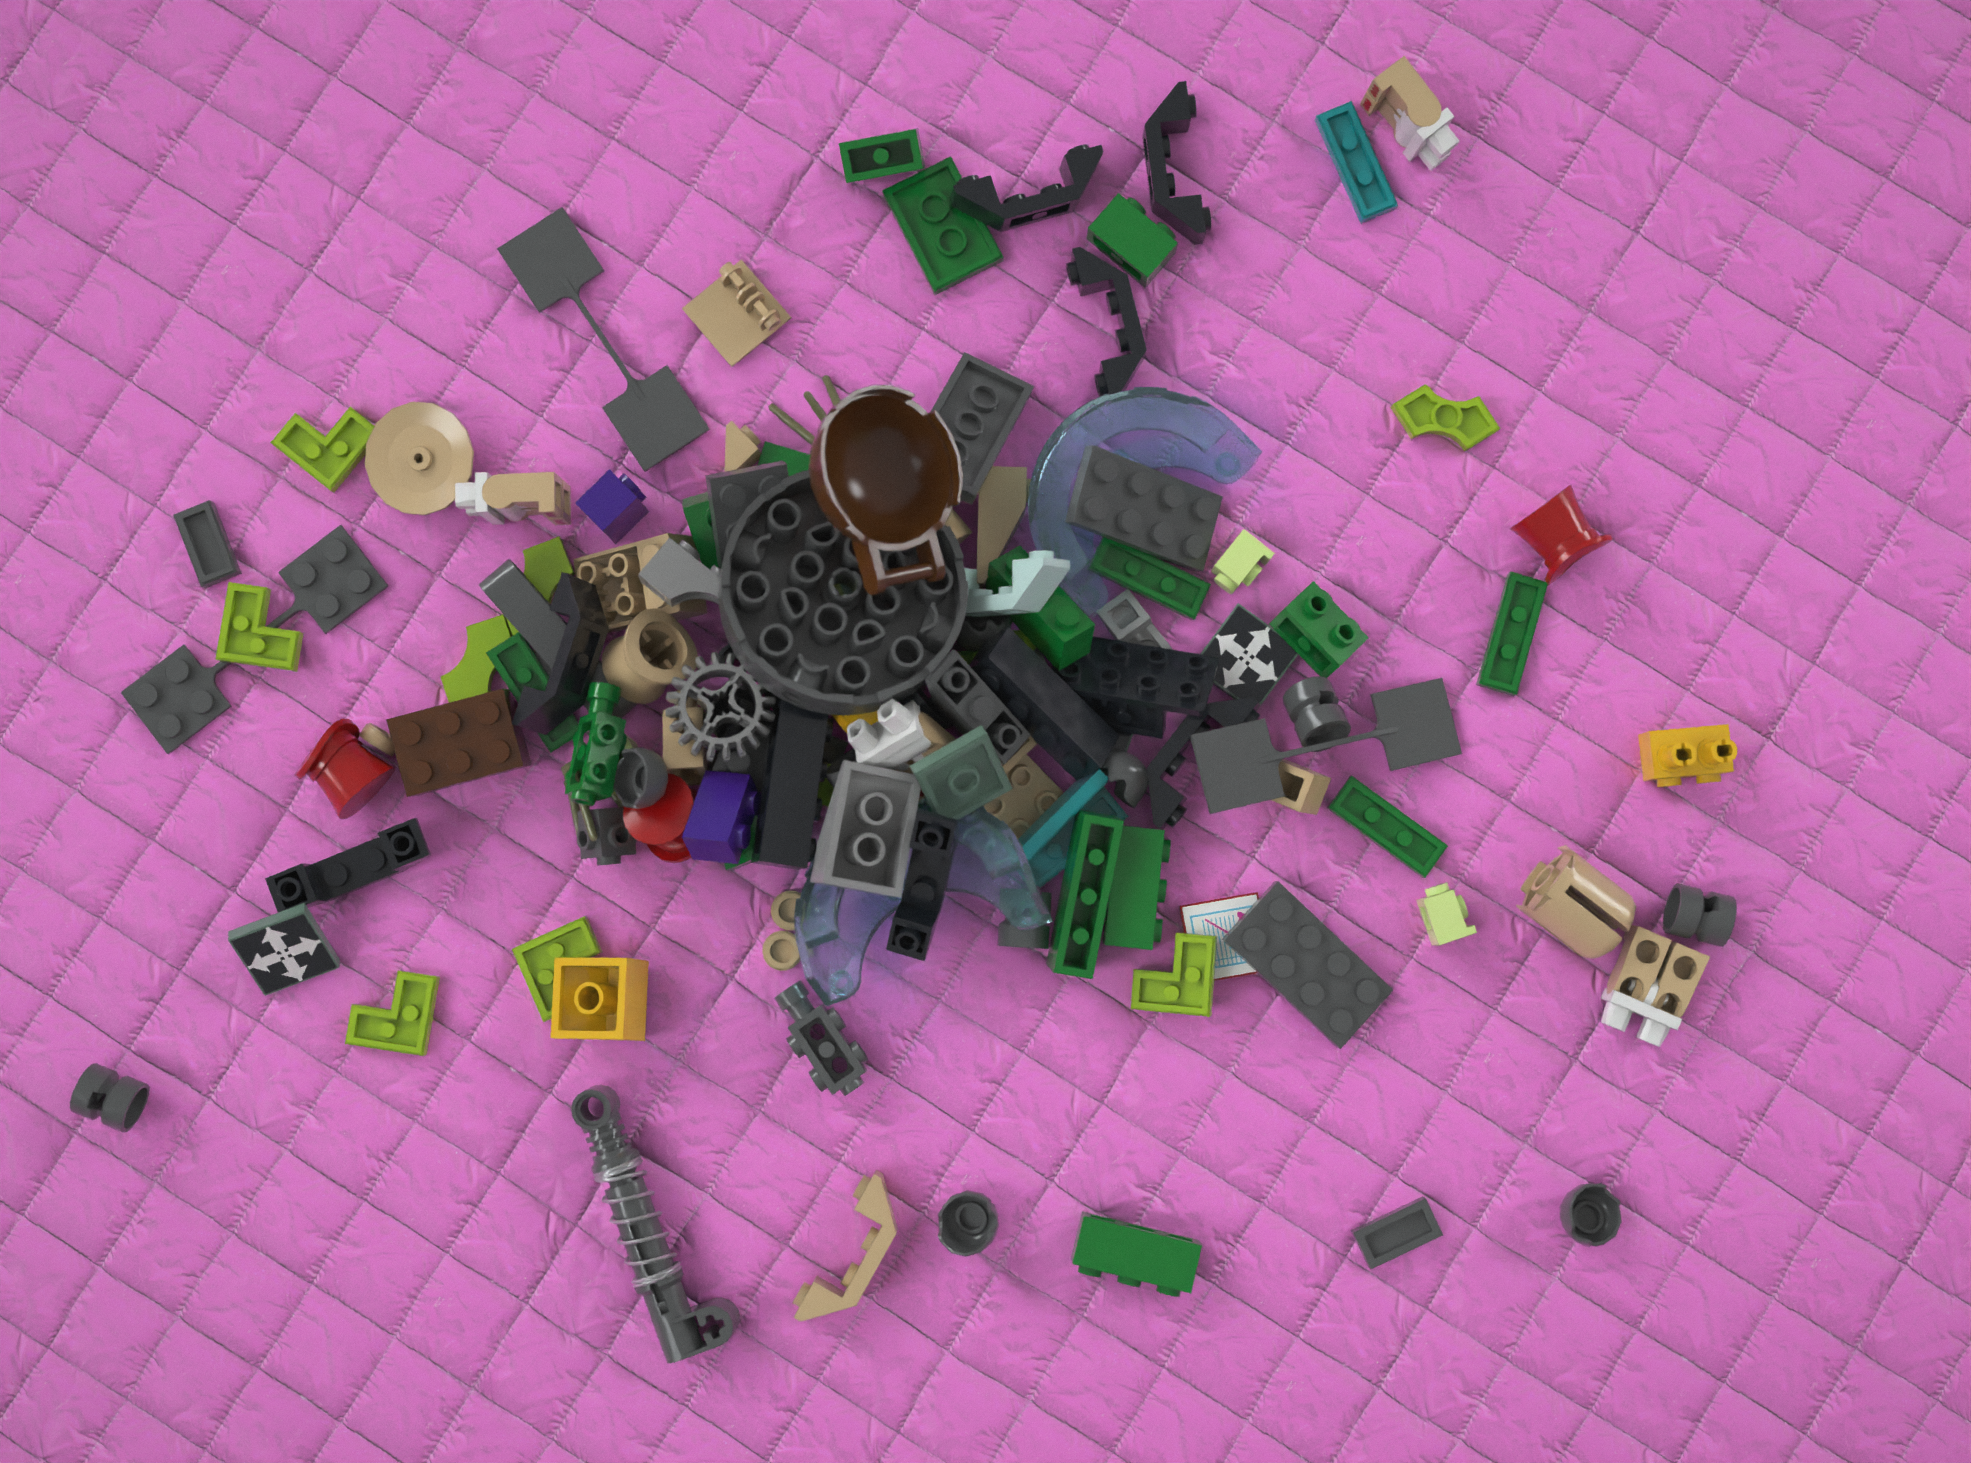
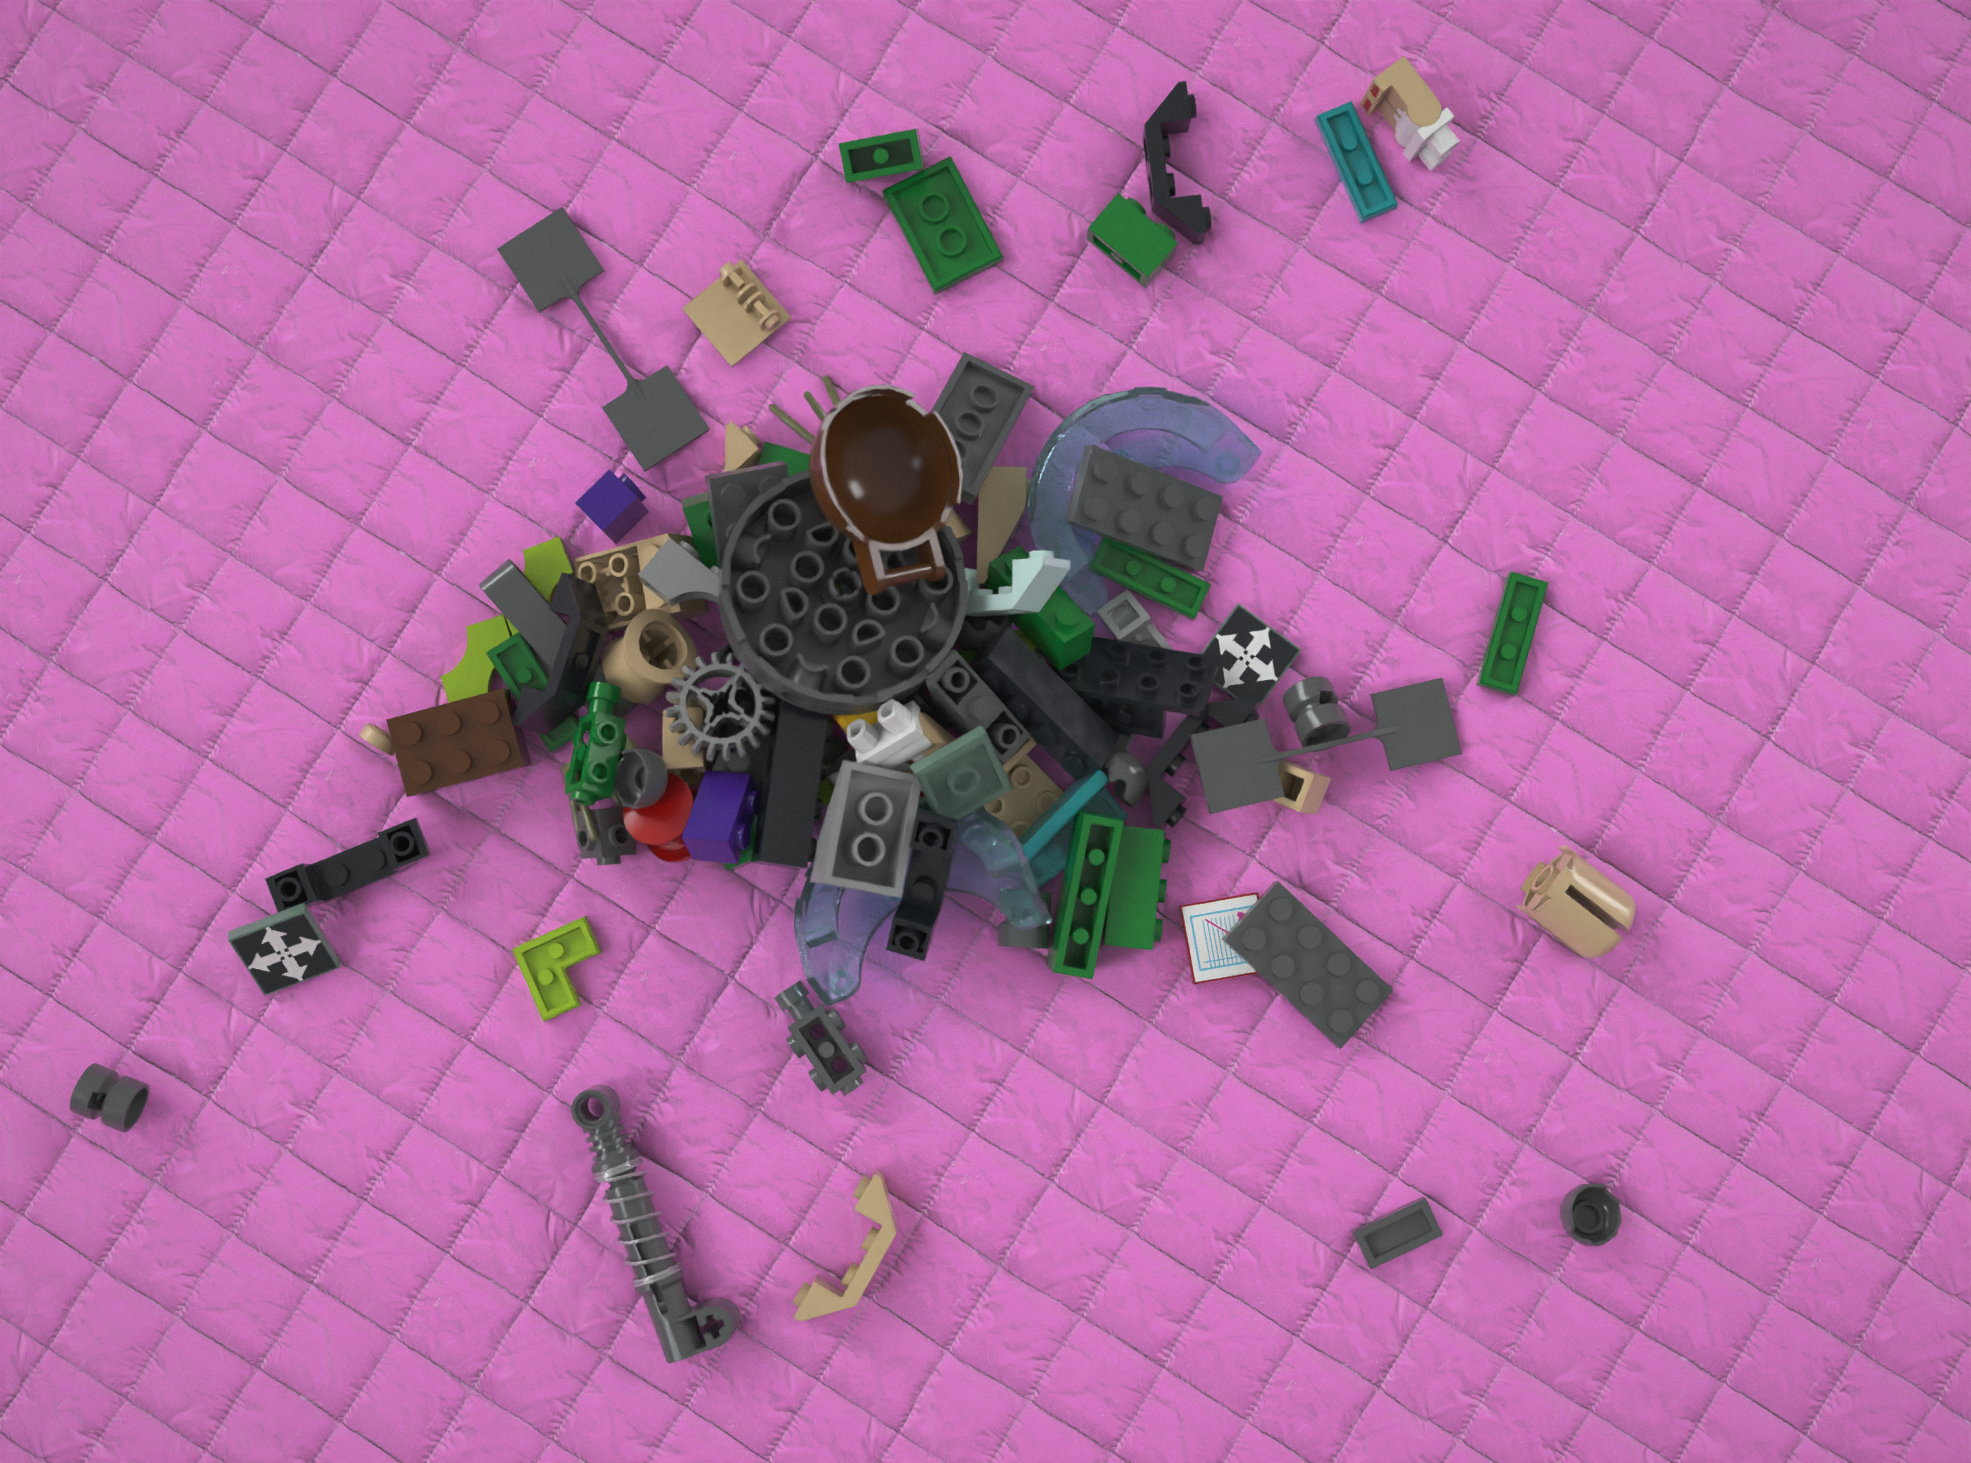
(182, 695): dark grey hinge -> none
(207, 544): dark grey tile -> none
(244, 634): lime tile -> none
(329, 456): lime tile -> none
(345, 768): red hat -> none
(405, 1025): lime tile -> none
(418, 457): tan piece -> none
(516, 497): tan hips -> none
(599, 999): yellow slope -> none
(781, 950): tan tile -> none
(783, 909): tan tile -> none
(967, 1223): dark grey hair -> none
(979, 198): black slope -> none
(1094, 276): black slope -> none
(1136, 1254): green brick -> none
(1188, 987): lime tile -> none
(1240, 562): yellowish green brick -> none
(1319, 630): green brick -> none
(1387, 827): green tile -> none
(1428, 413): lime tile -> none
(1444, 915): yellowish green brick -> none
(1560, 533): red hat -> none
(1652, 981): tan hips -> none
(1687, 752): yellow brick -> none
(1706, 916): dark grey wheel -> none

